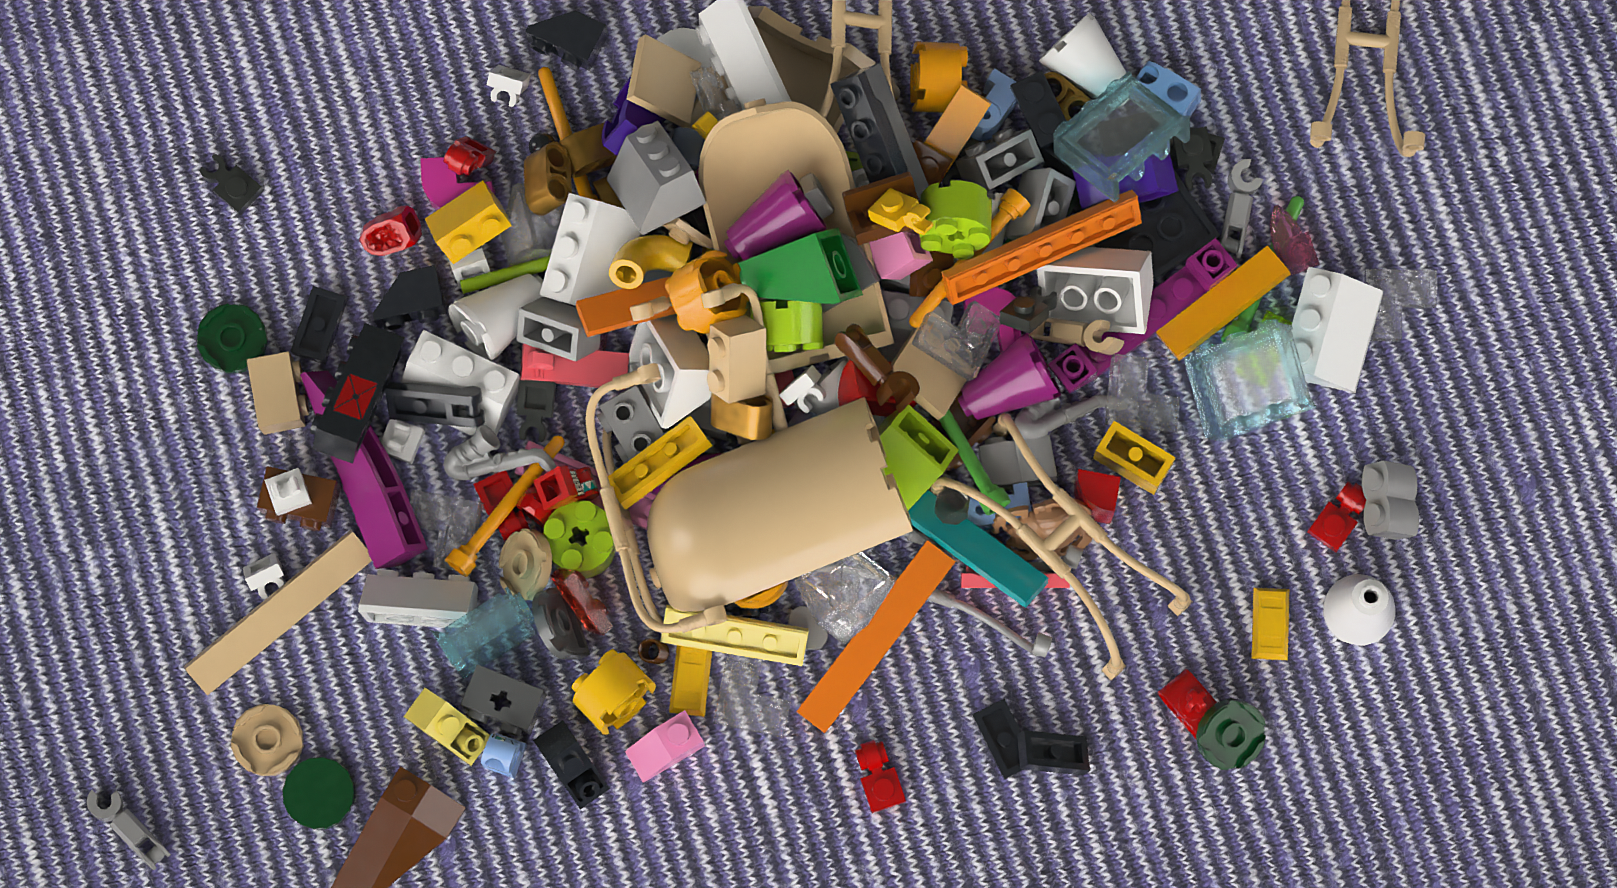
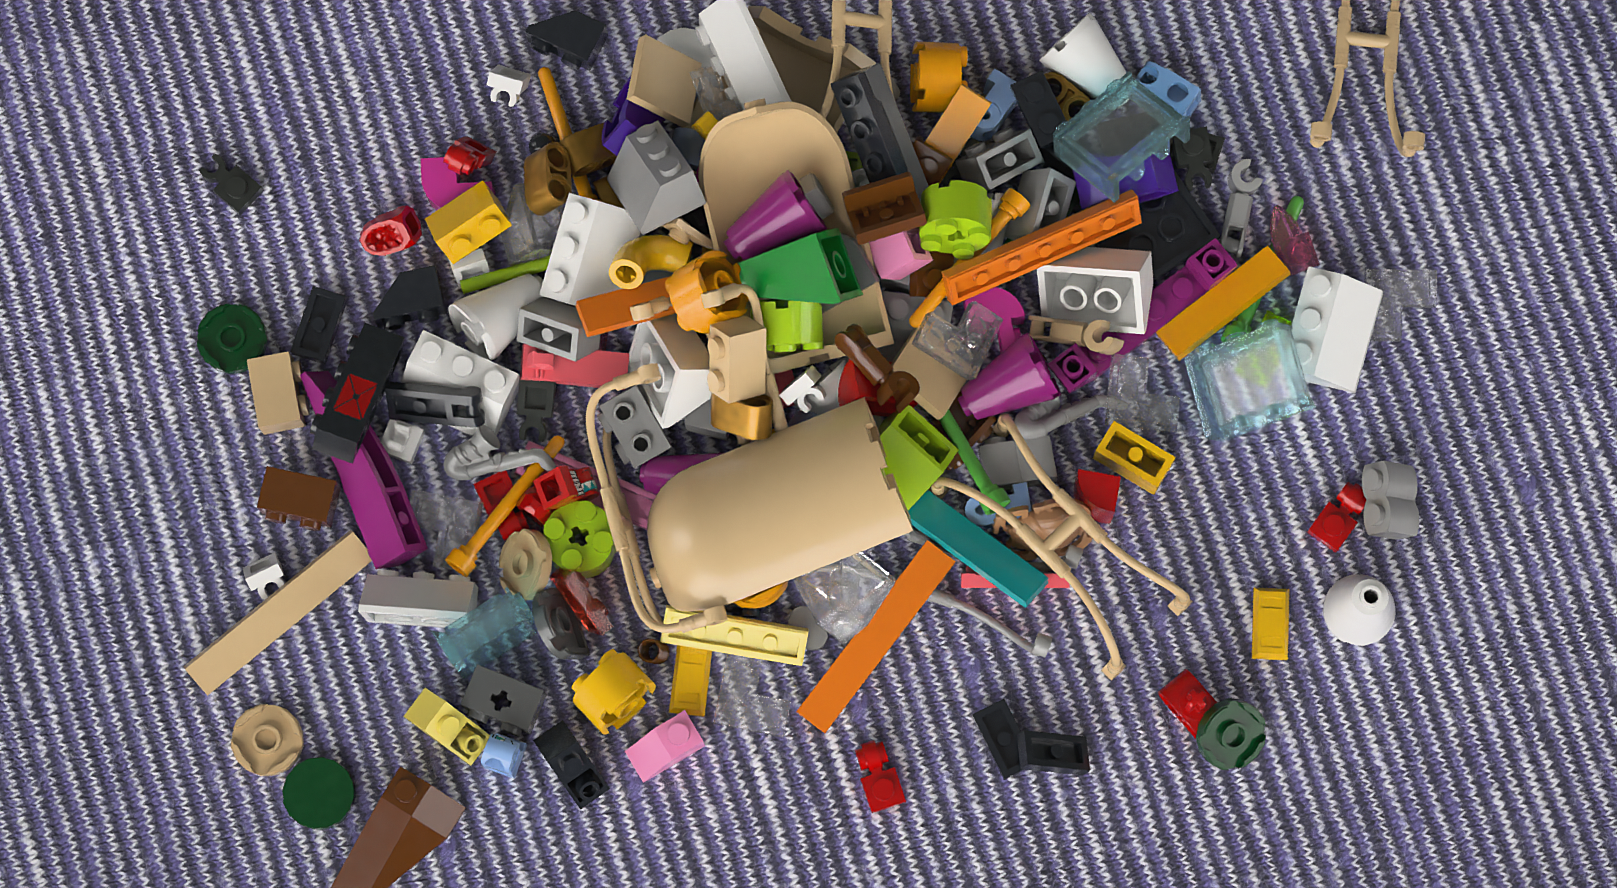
(127, 827): light grey piece -> none
(288, 491): white tile -> none
(658, 462): yellow plate -> none
(899, 210): yellow plate -> none
(952, 506): clear smoke tile -> none
(1028, 312): pearl dark grey plate -> none

